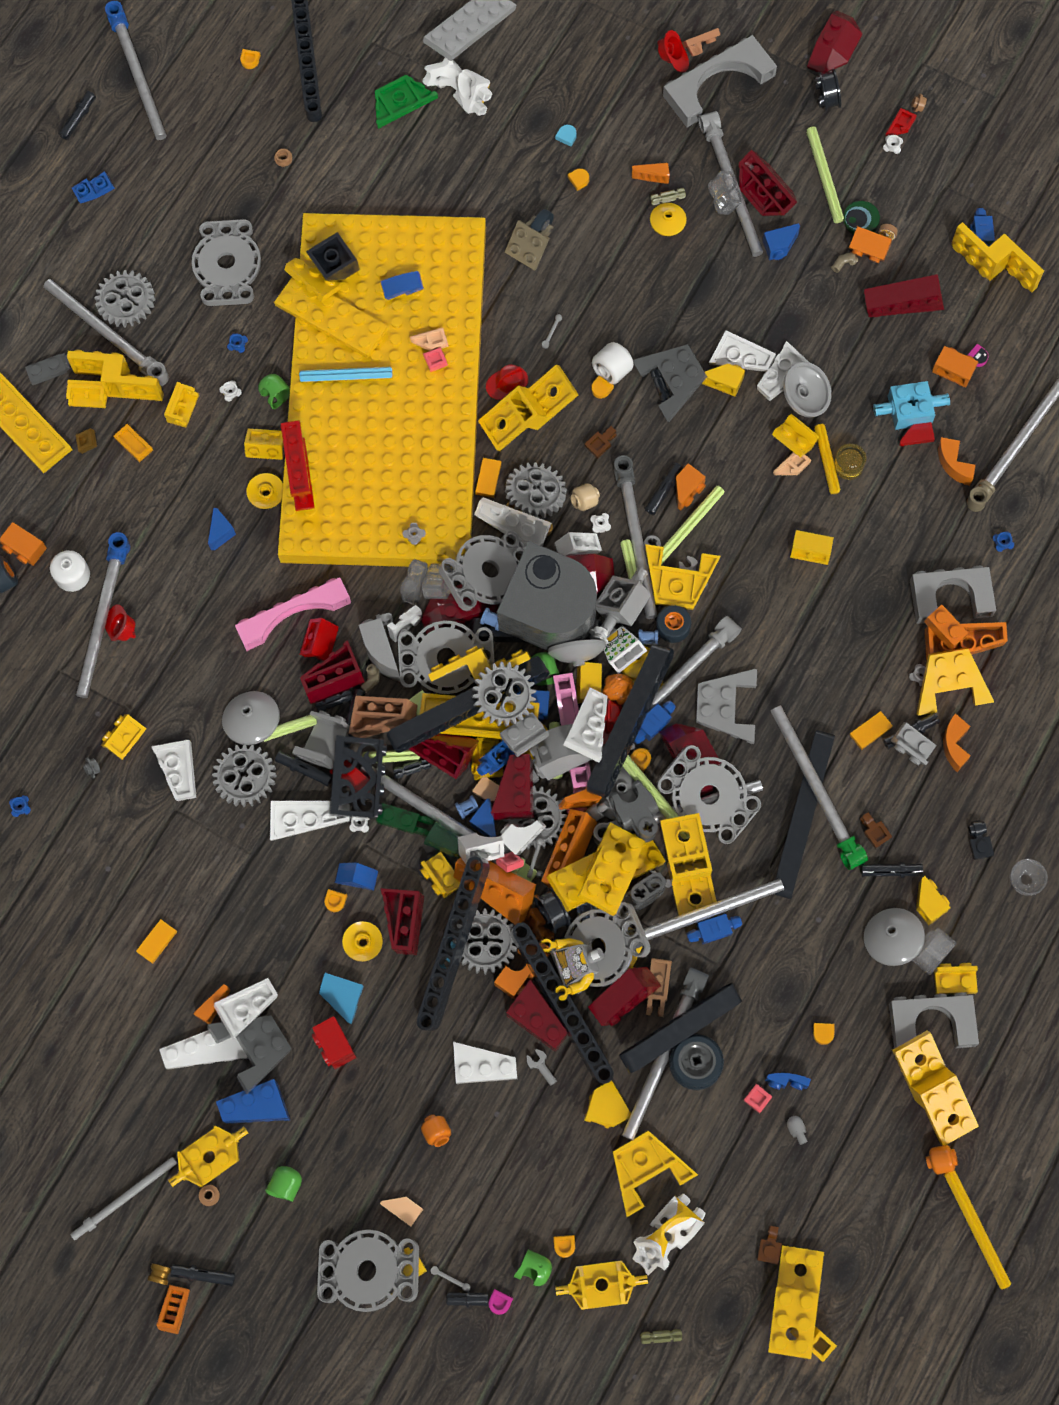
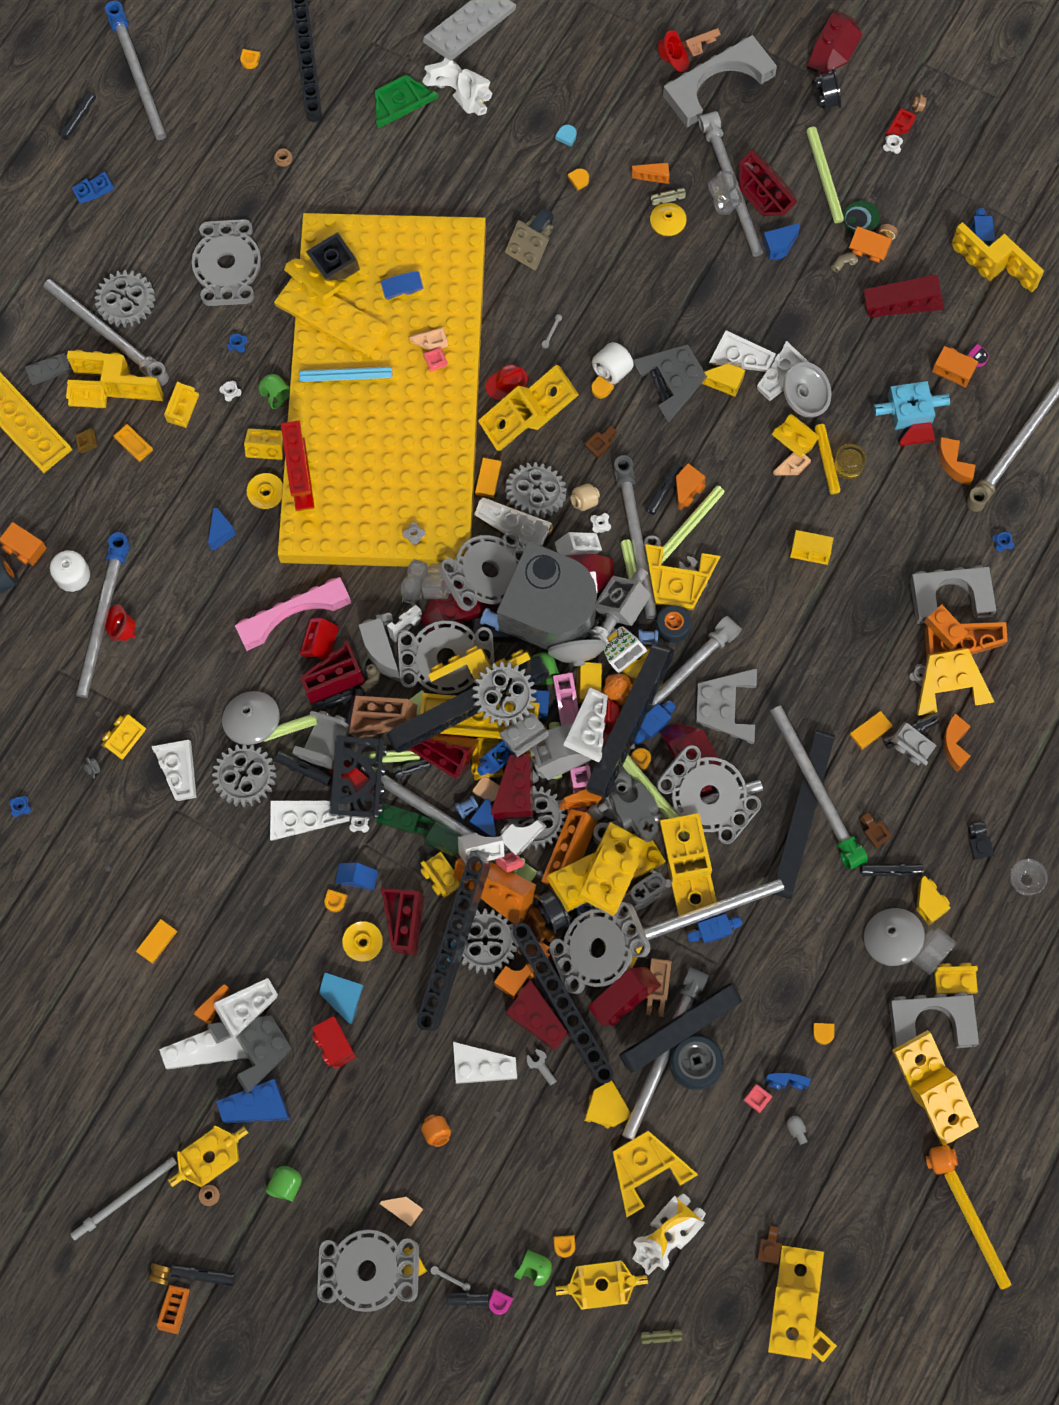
(539, 842): light grey hinge -> none
(575, 963): torso -> none

